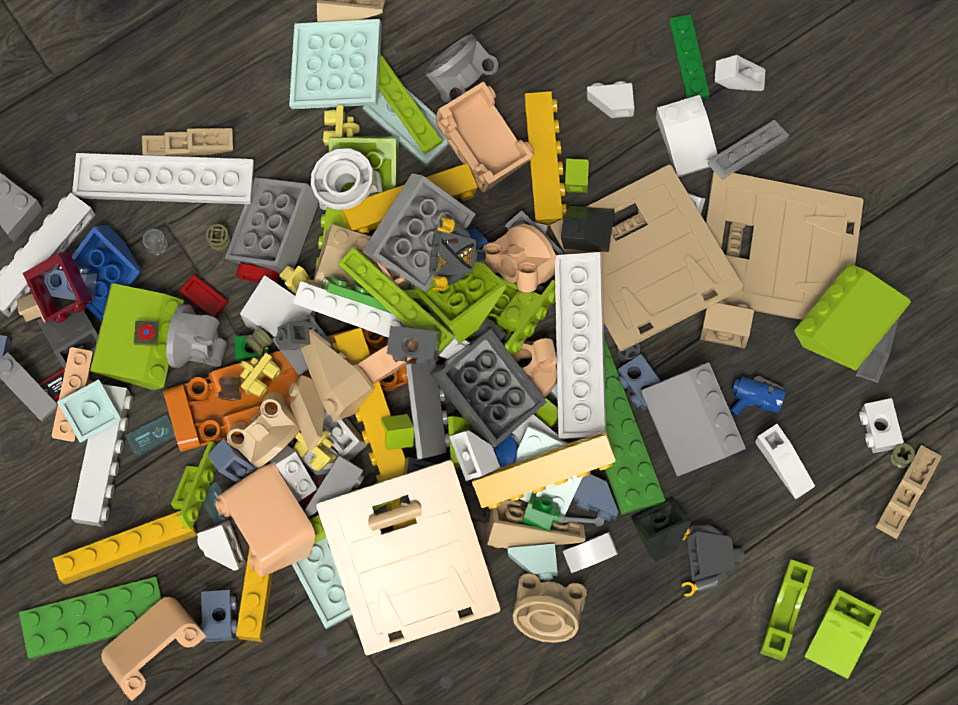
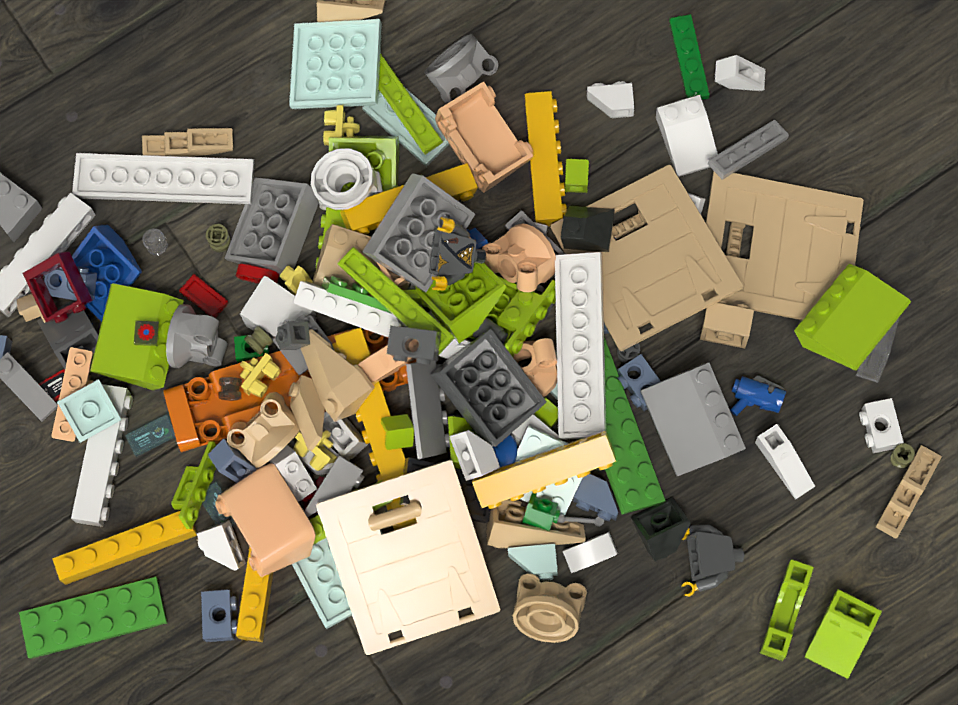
(147, 638): light nougat windscreen -> none

